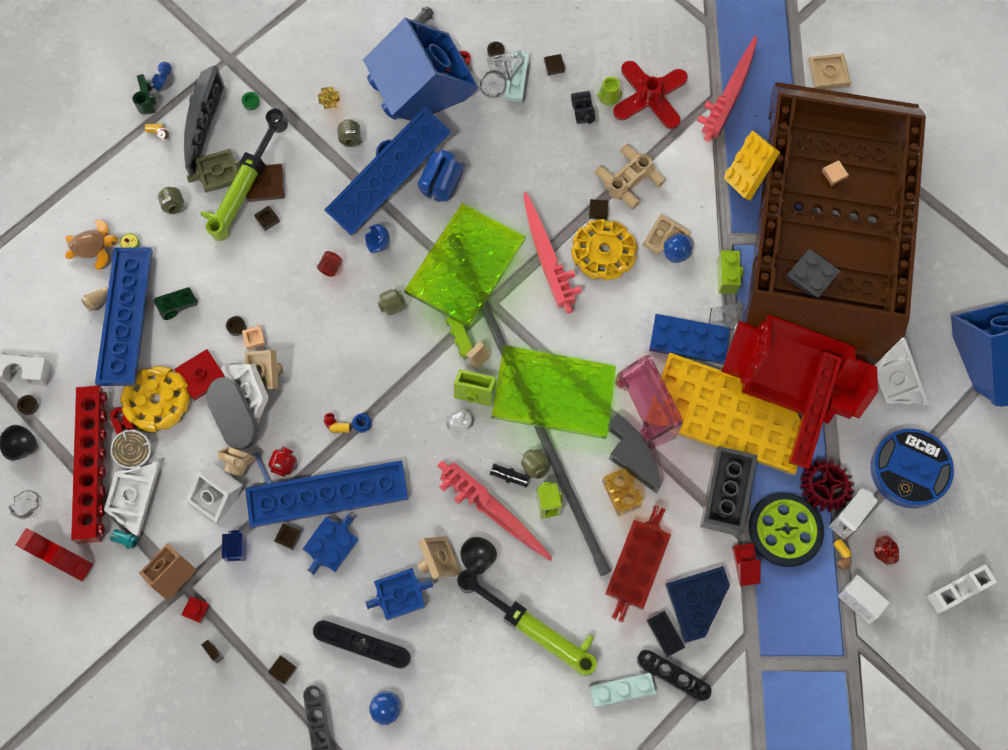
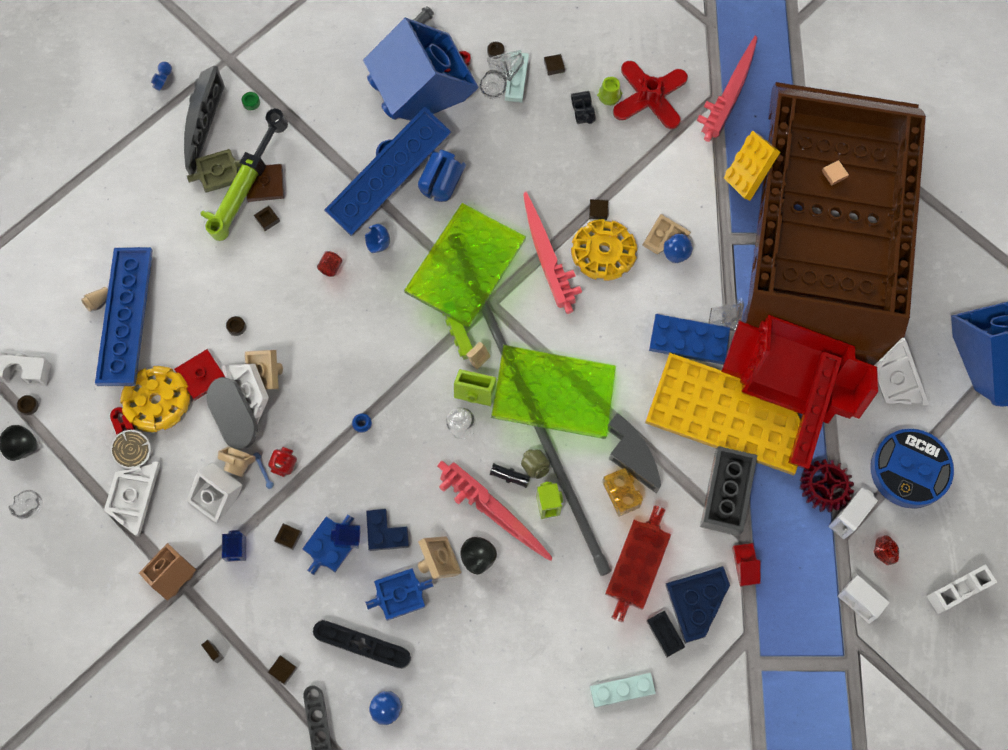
(54, 554): red arch -> none
(82, 474): red brick -> none
(91, 243): animal -> none
(125, 539): teal pin -> none
(129, 241): light yellow tile -> none
(145, 96): dark green plate -> none
(159, 129): arm -> none
(171, 200): olive head -> none
(173, 302): dark green plate -> none
(195, 609): red plate -> none
(253, 337): light nougat tile -> none
(326, 494): blue plate -> none
(328, 97): clear yellow gear -> none
(334, 426): arm -> none
(346, 536): none -> clear blue brick
(349, 133): olive head -> none
(382, 537): none -> dark blue plate
(391, 301): olive head -> none
(535, 629): lime piece -> none
(630, 176): tan piece -> none
(651, 400): clear pink windscreen -> none
(675, 672): black beam -> none
(729, 272): lime brick -> none
(776, 554): wedge -> none
(812, 274): dark grey plate -> none
(829, 71): tan plate -> none
(846, 559): arm -> none

